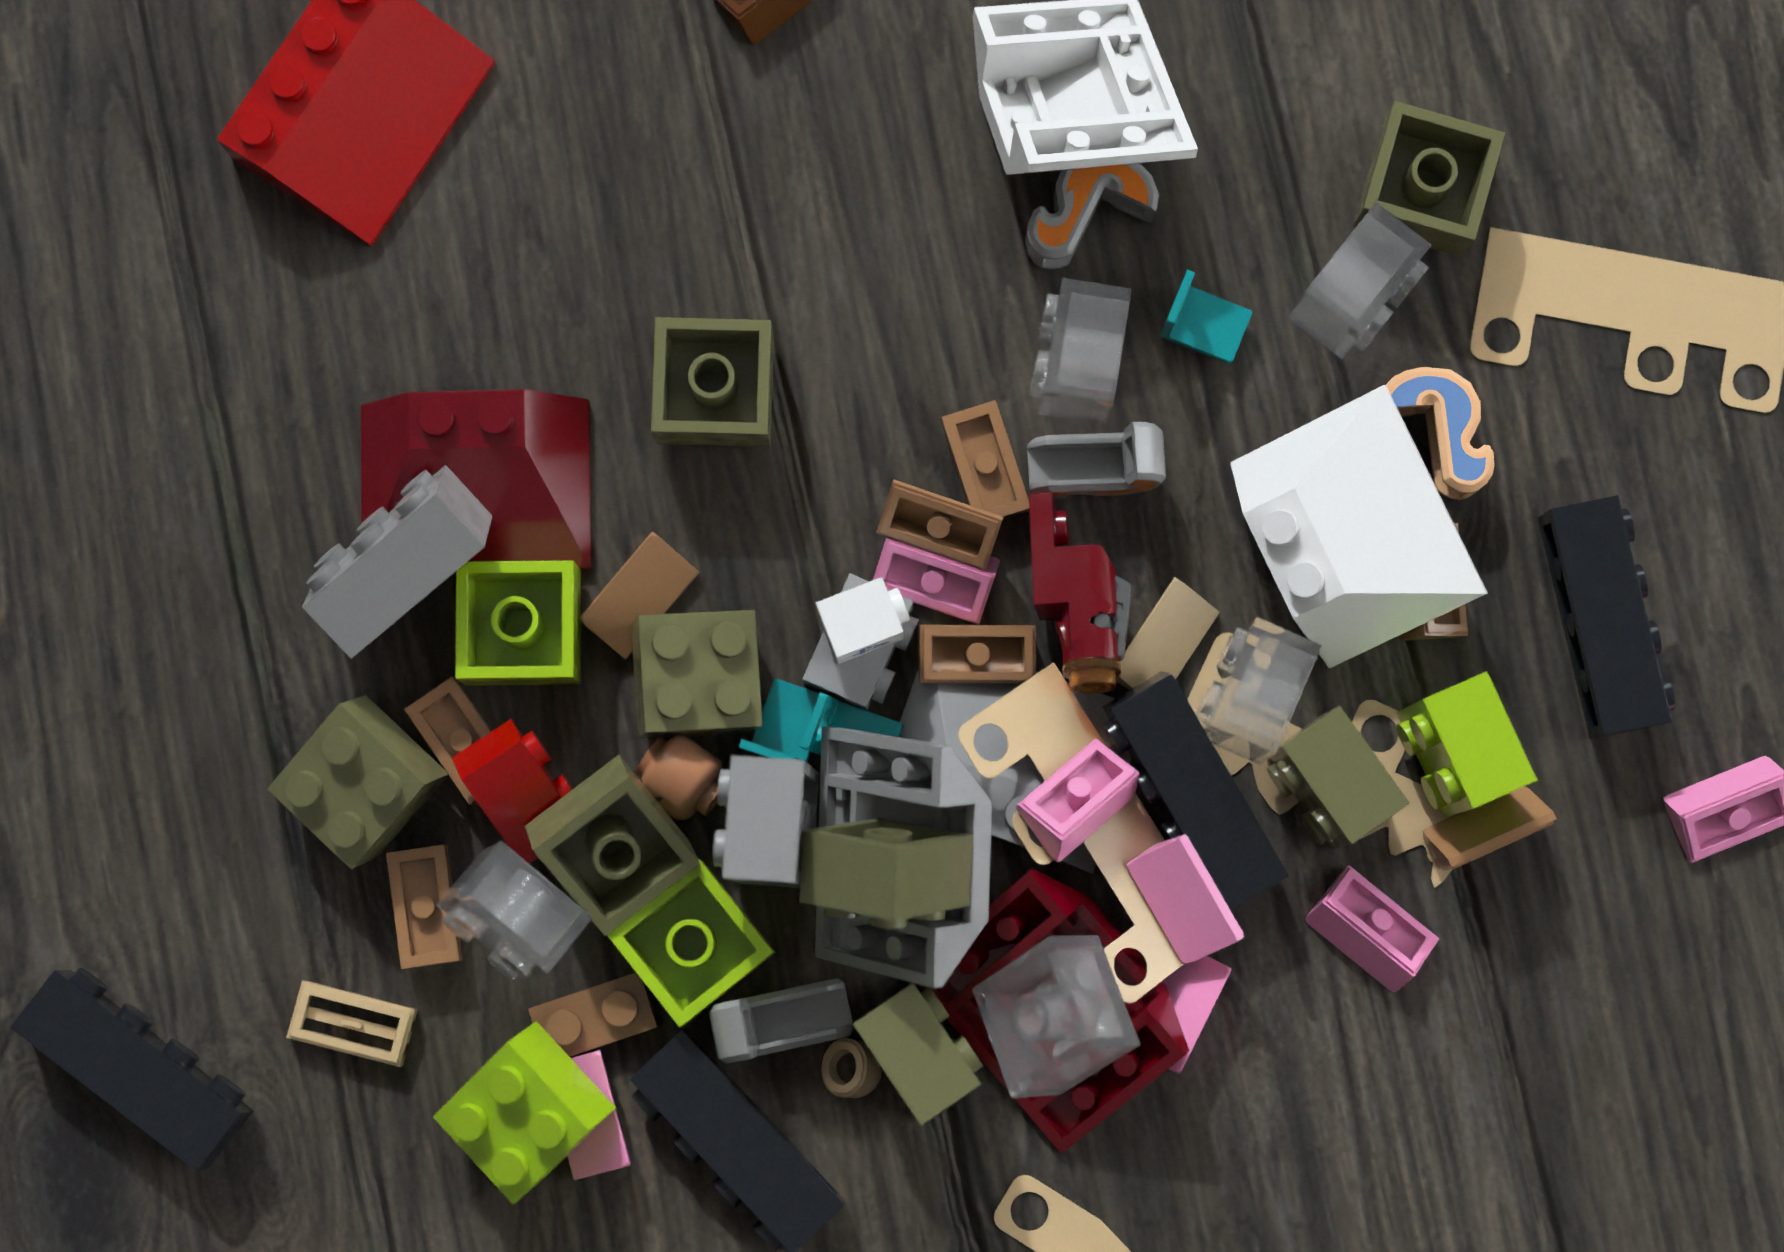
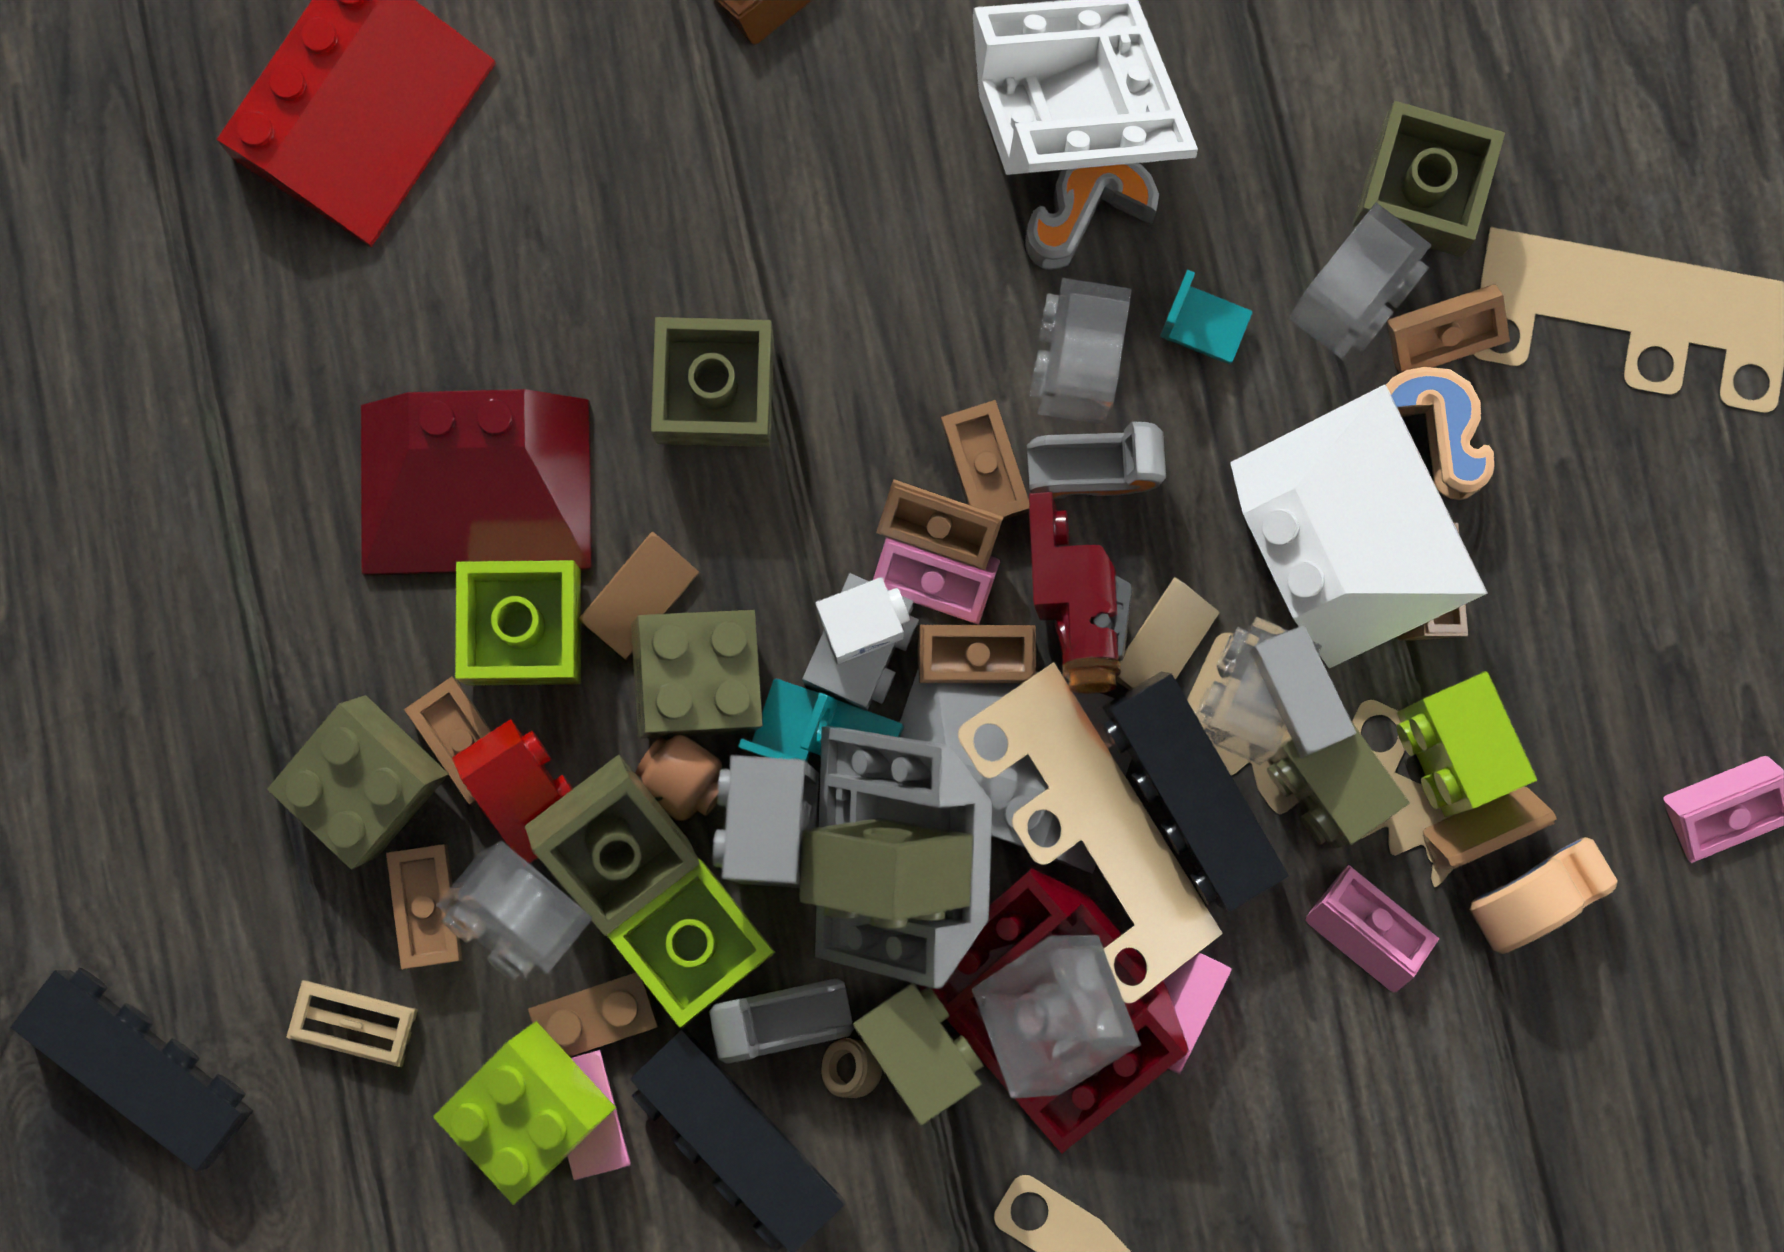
(396, 559): light grey brick -> none
(1079, 799): bright pink slope -> none
(1184, 899): bright pink slope -> none
(1302, 691): none -> light grey slope
(1449, 329): none -> medium nougat plate
(1544, 896): none -> light nougat animal
(1606, 617): black brick -> none

